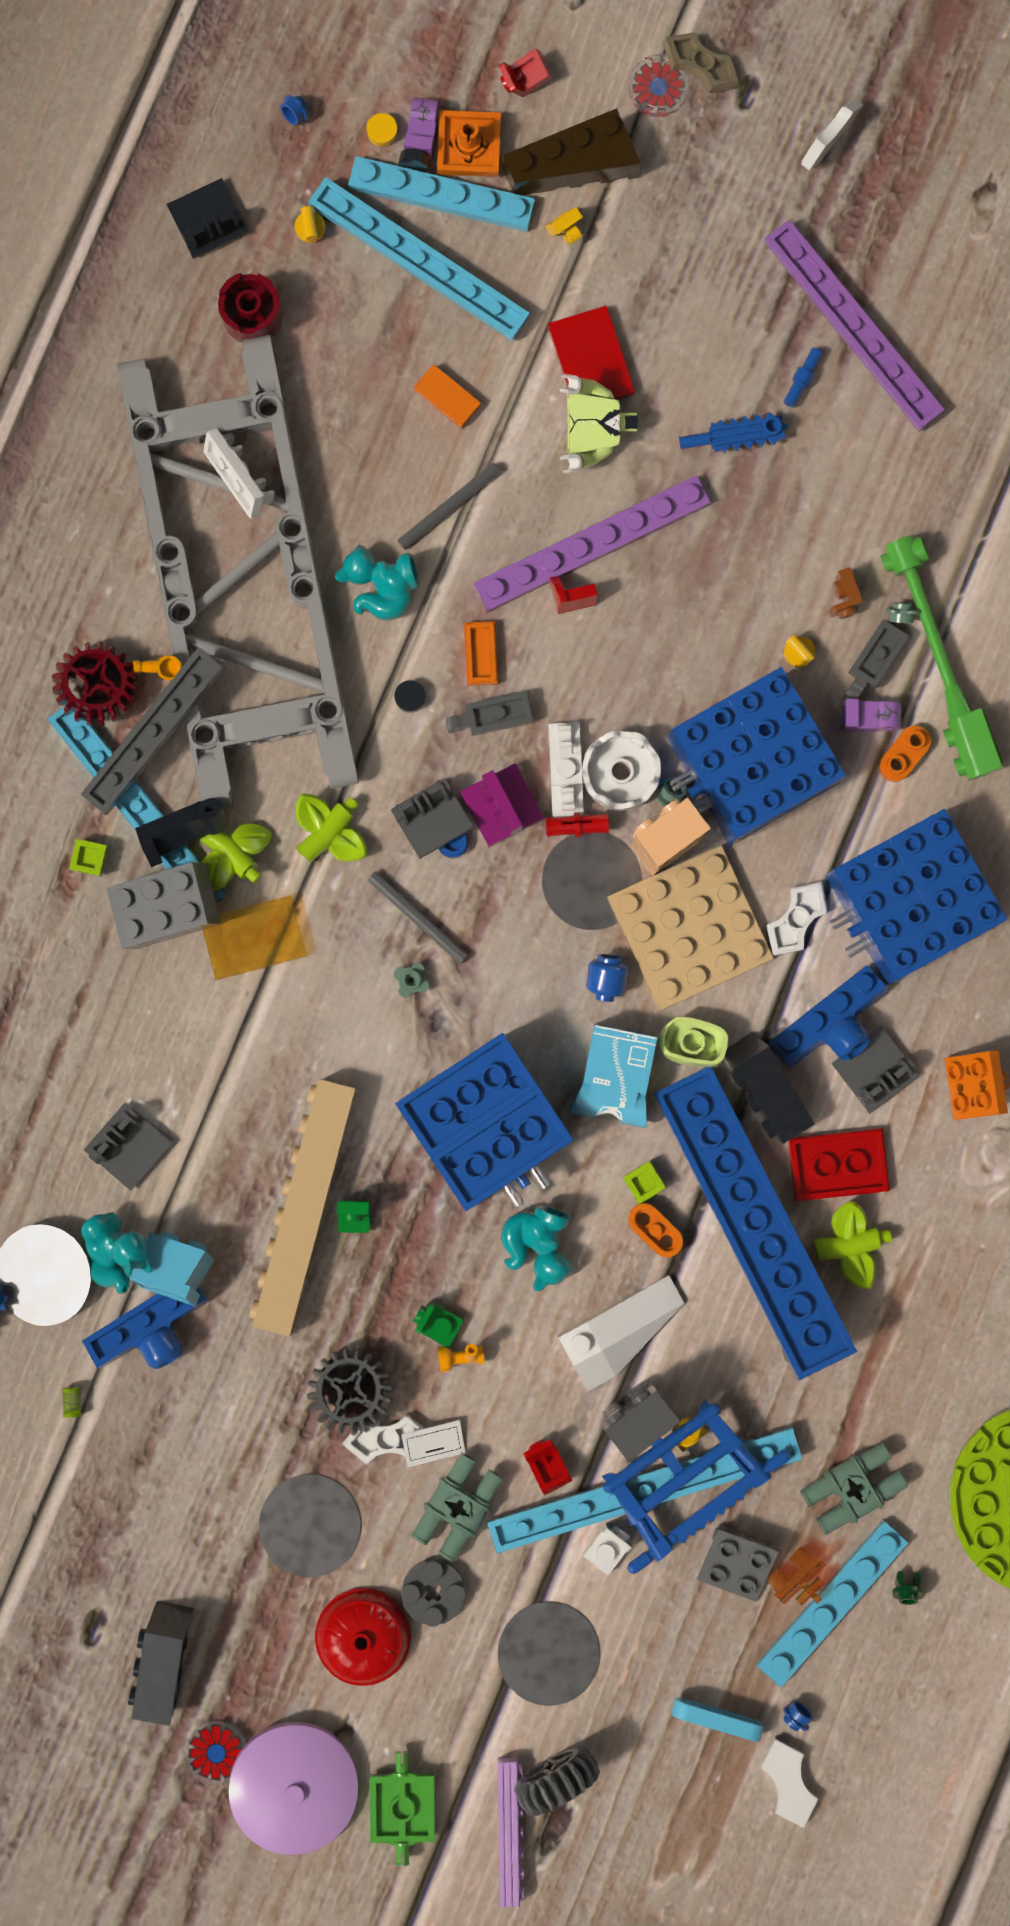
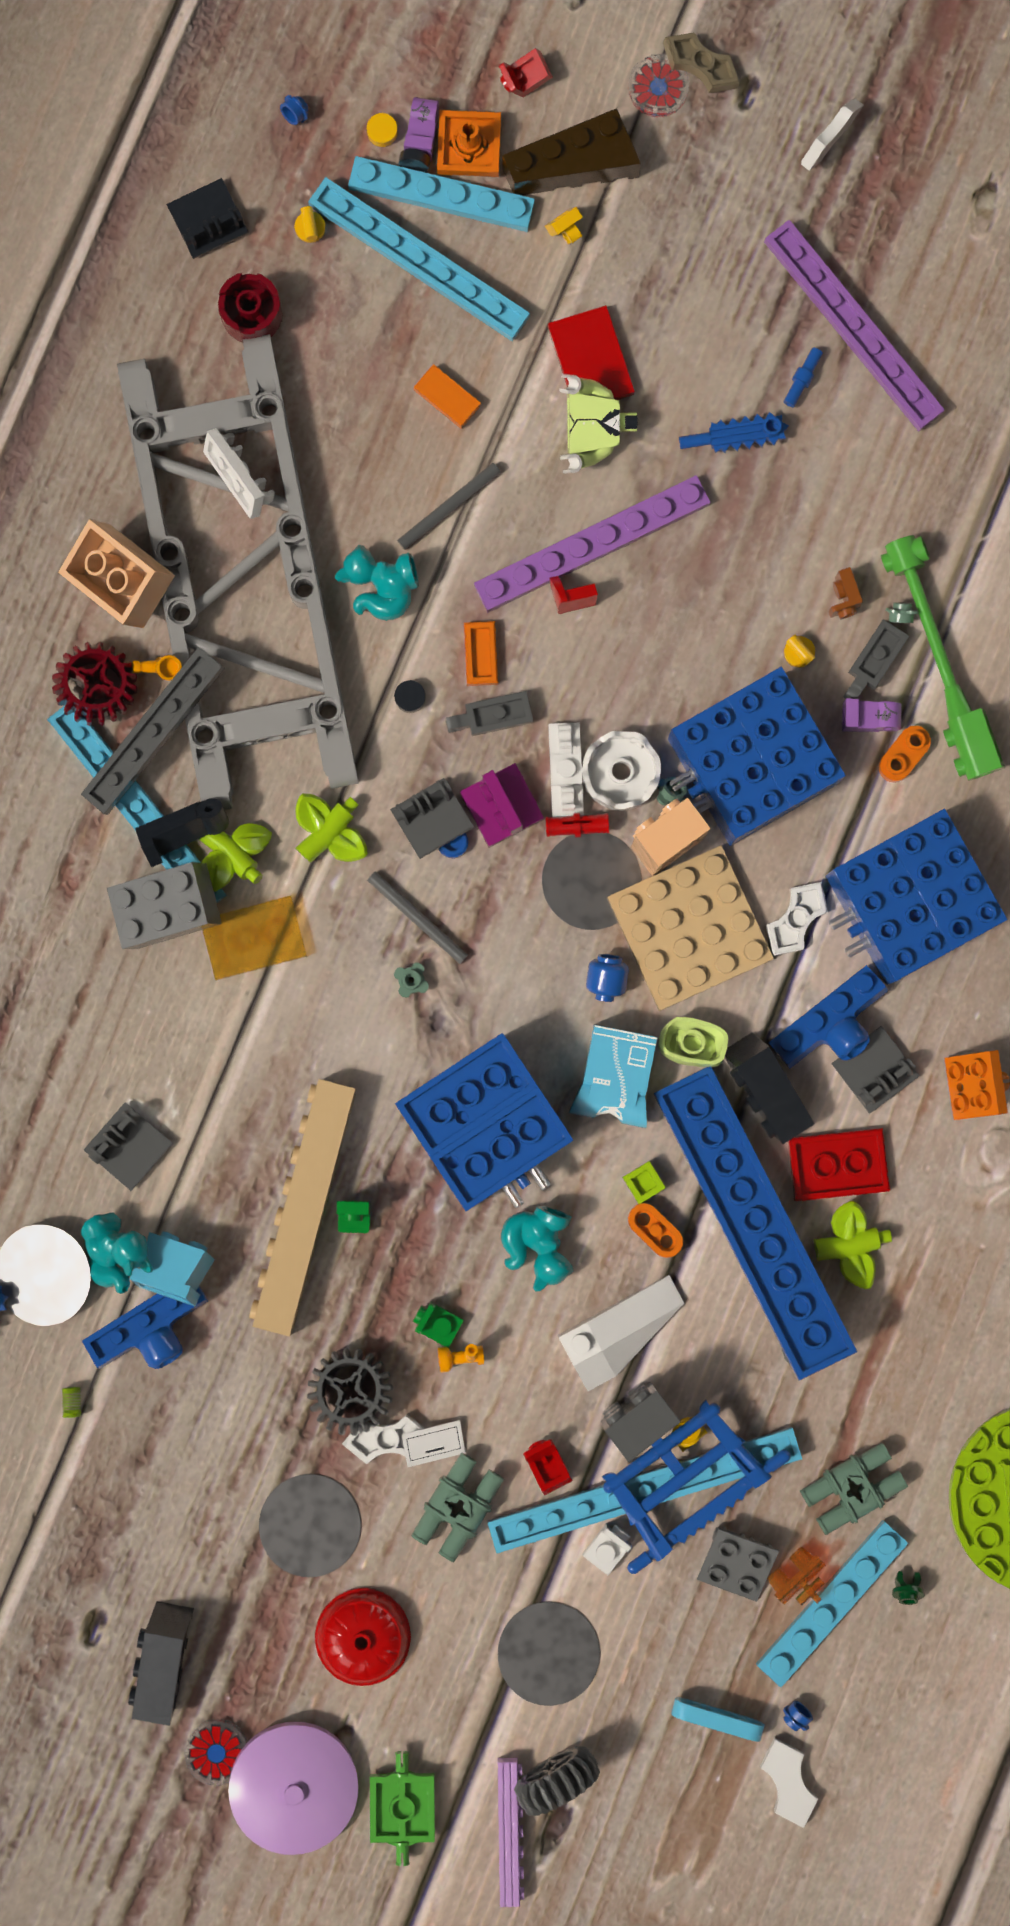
(88, 857): lime plate -> none
(116, 574): none -> light nougat brick
(433, 1611): dark grey plate -> none

